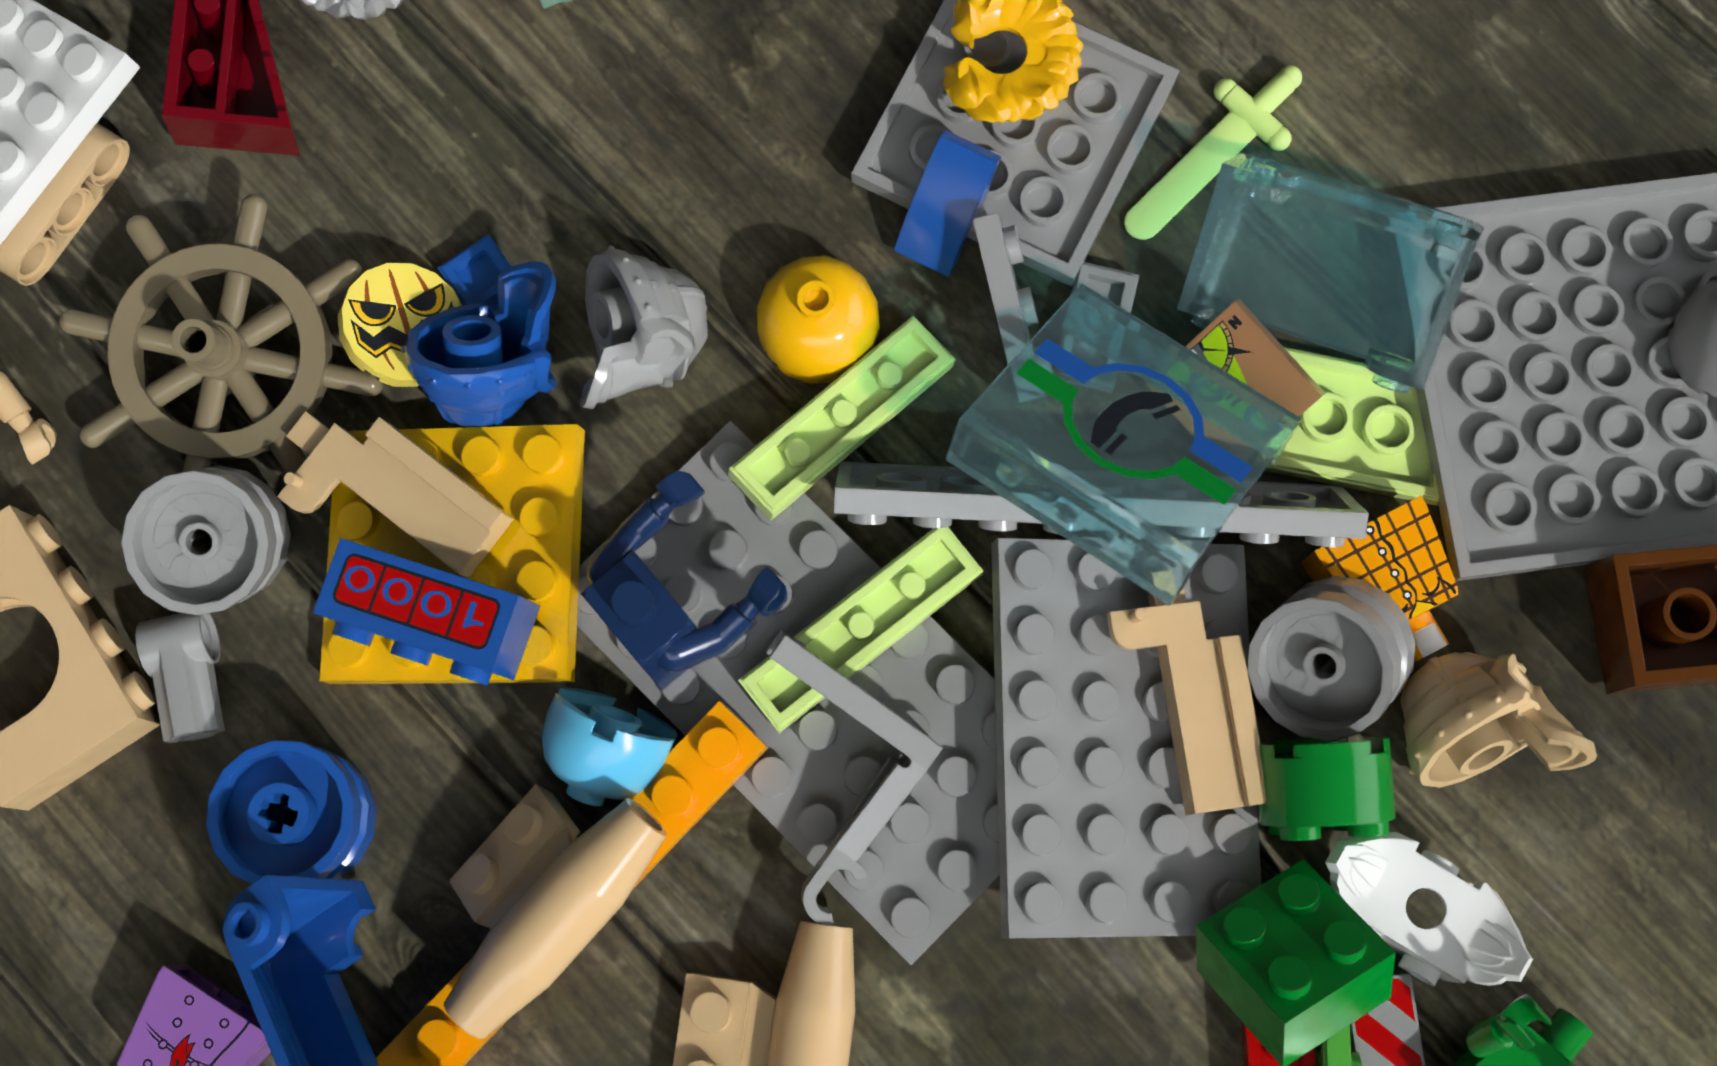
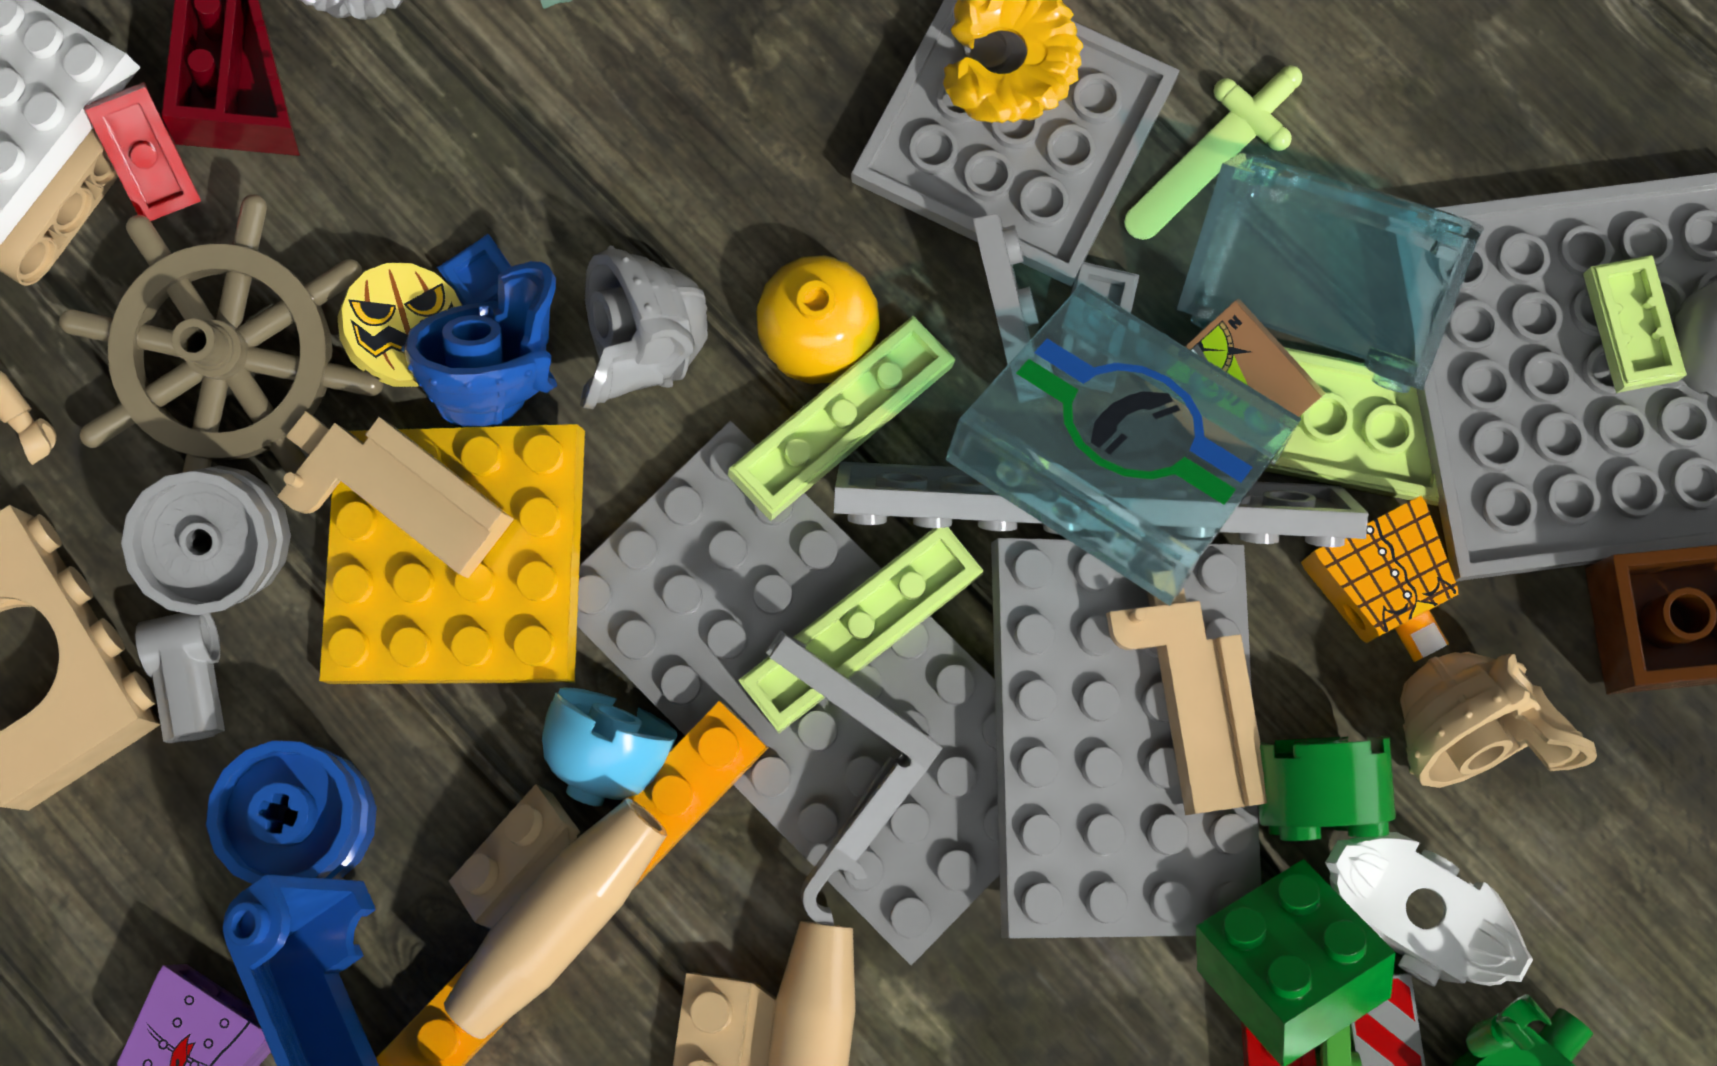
(142, 152): none -> plate
(425, 612): blue brick -> none
(645, 613): dark blue torso -> none
(946, 202): blue slope -> none
(1331, 658): light grey wheel -> none
(1634, 324): none -> yellowish green plate

